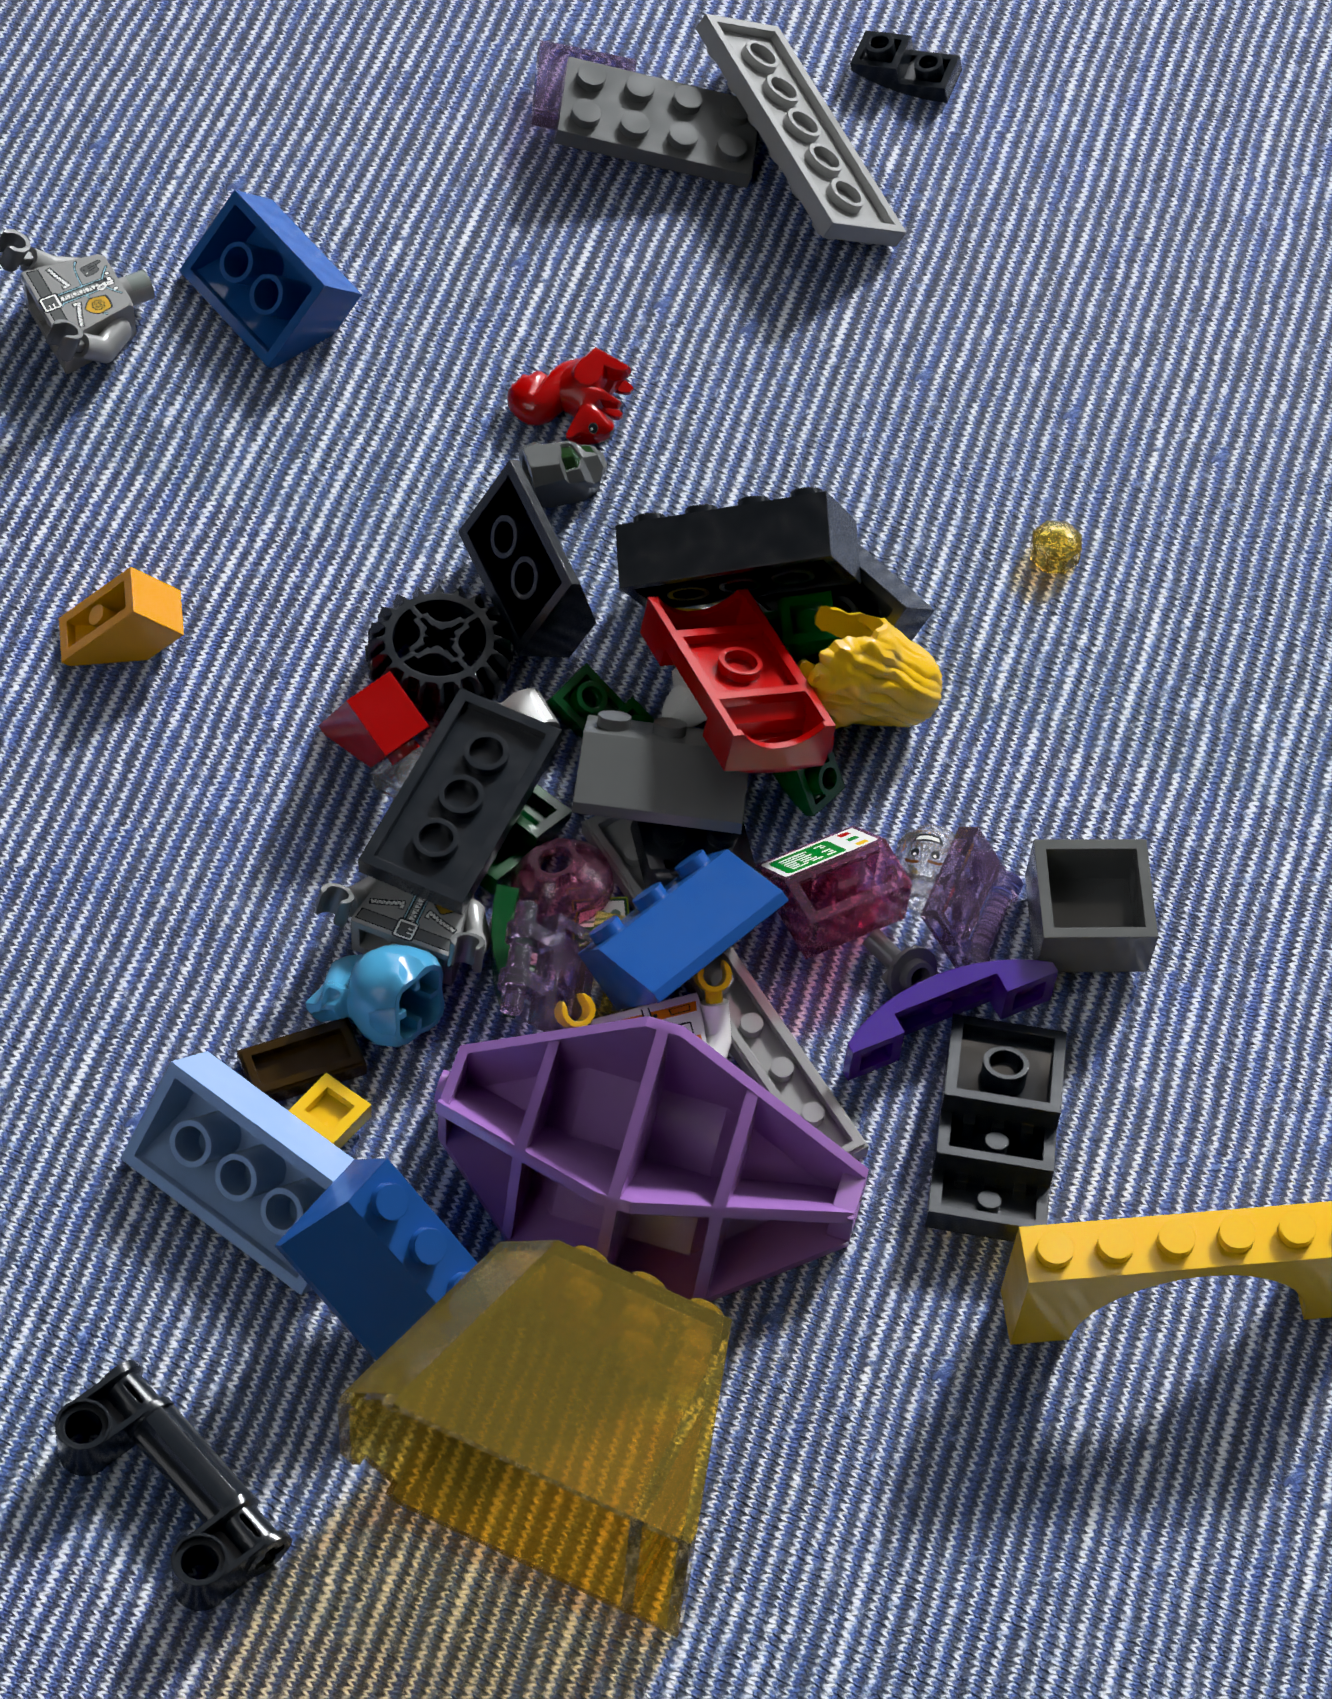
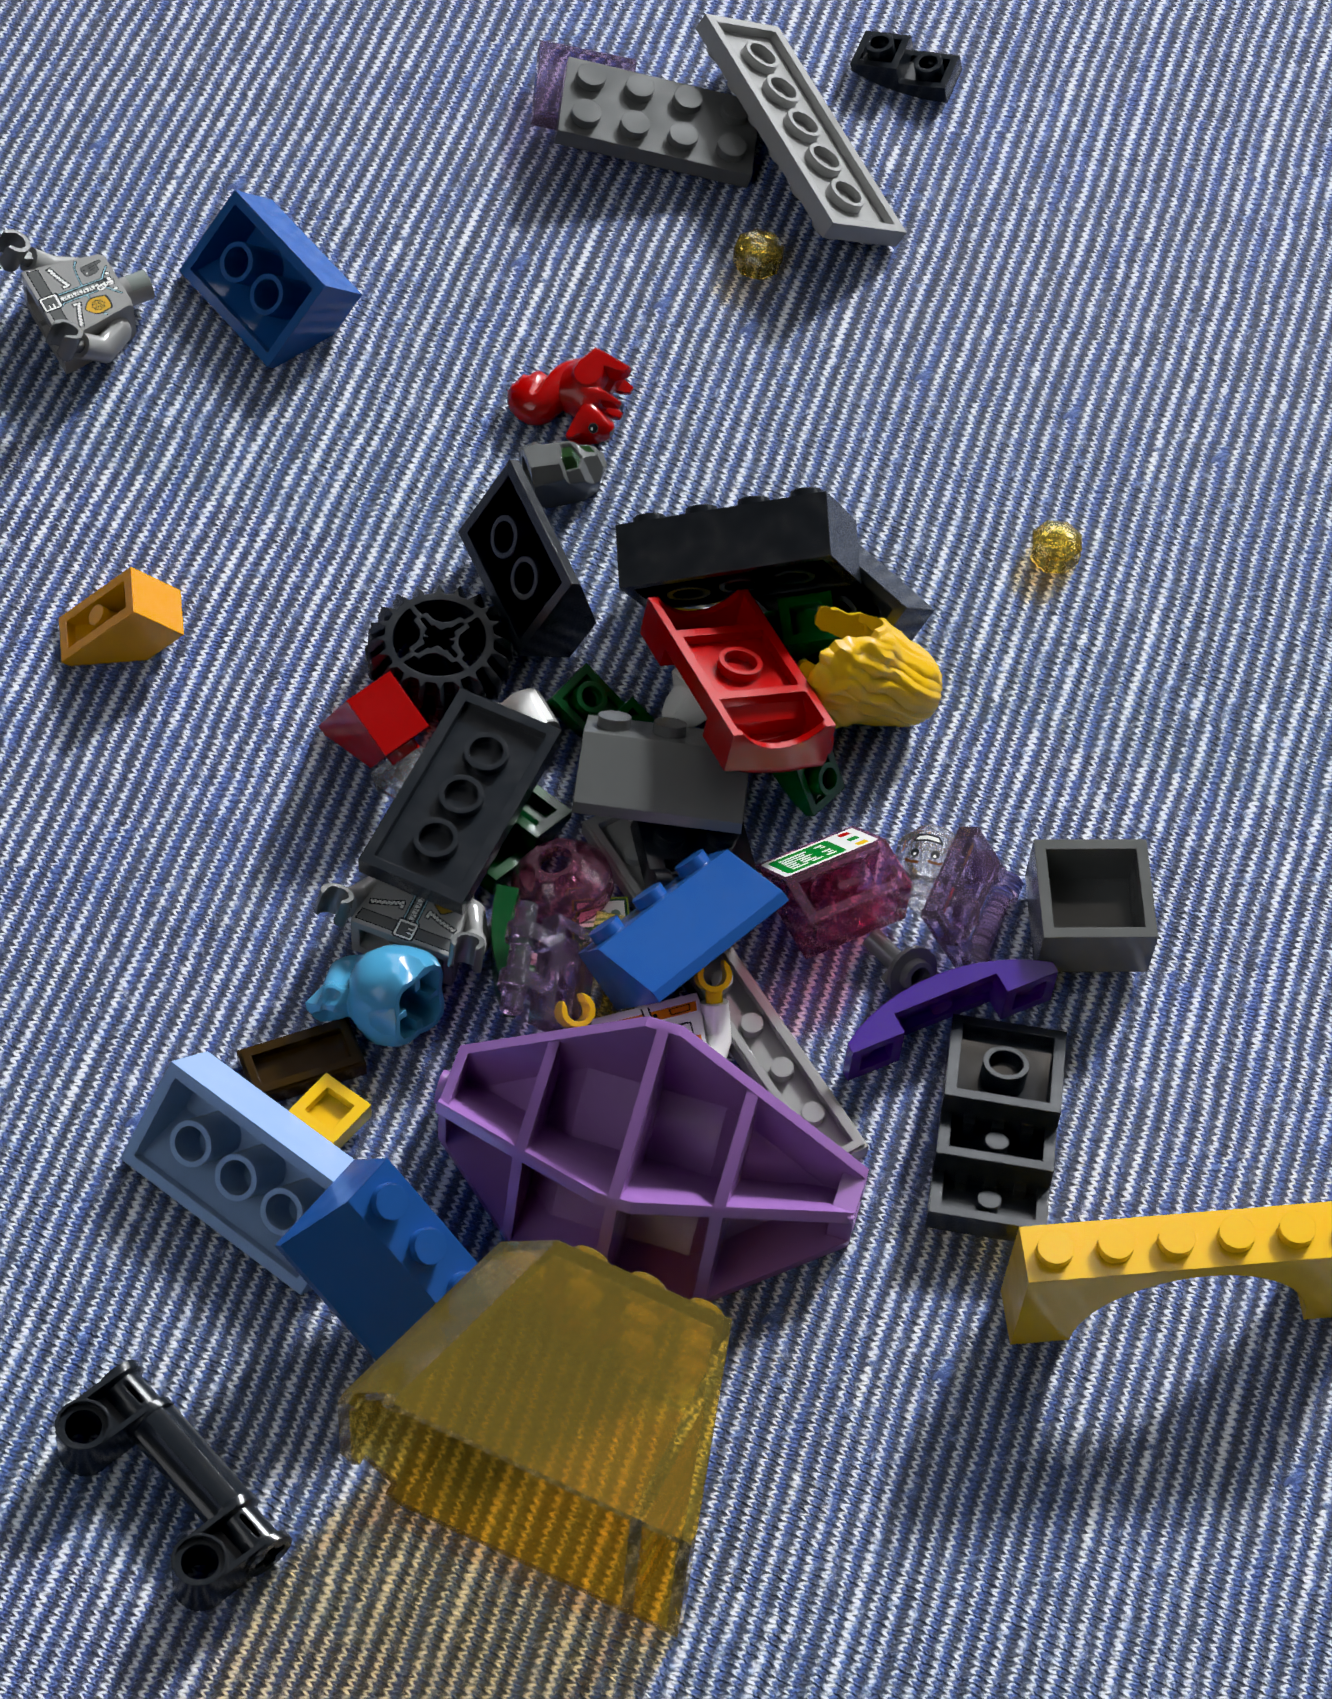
(758, 254): none -> clear yellow tile

